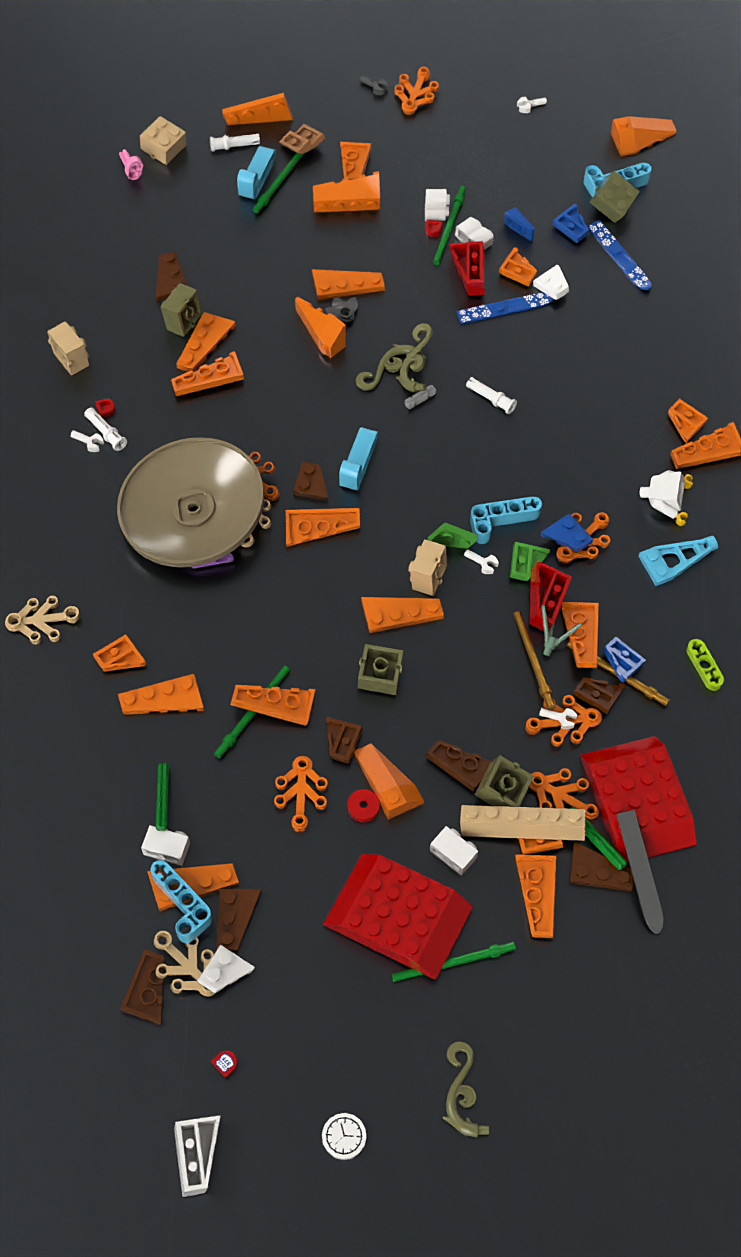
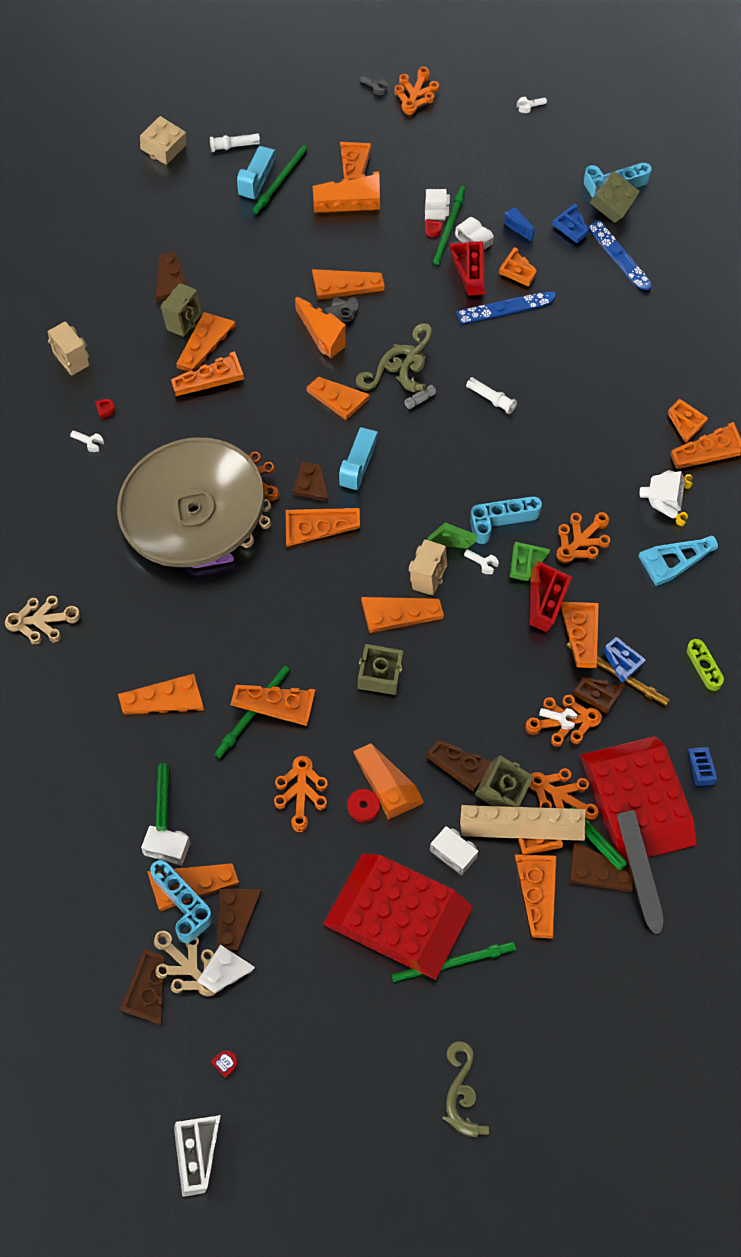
(109, 433): white pin -> none
(119, 655): orange wing -> none
(132, 164): bright pink piece -> none
(257, 111): orange wing -> none
(303, 139): medium nougat slope -> none
(337, 397): none -> orange wing
(342, 739): reddish brown wing -> none
(344, 1136): white tile -> none
(545, 690): pearl gold bar -> none
(550, 641): sand green plant -> none
(552, 283): white wing -> none
(568, 533): blue wing -> none
(635, 133): orange wedge -> none
(700, 780): none -> blue slope

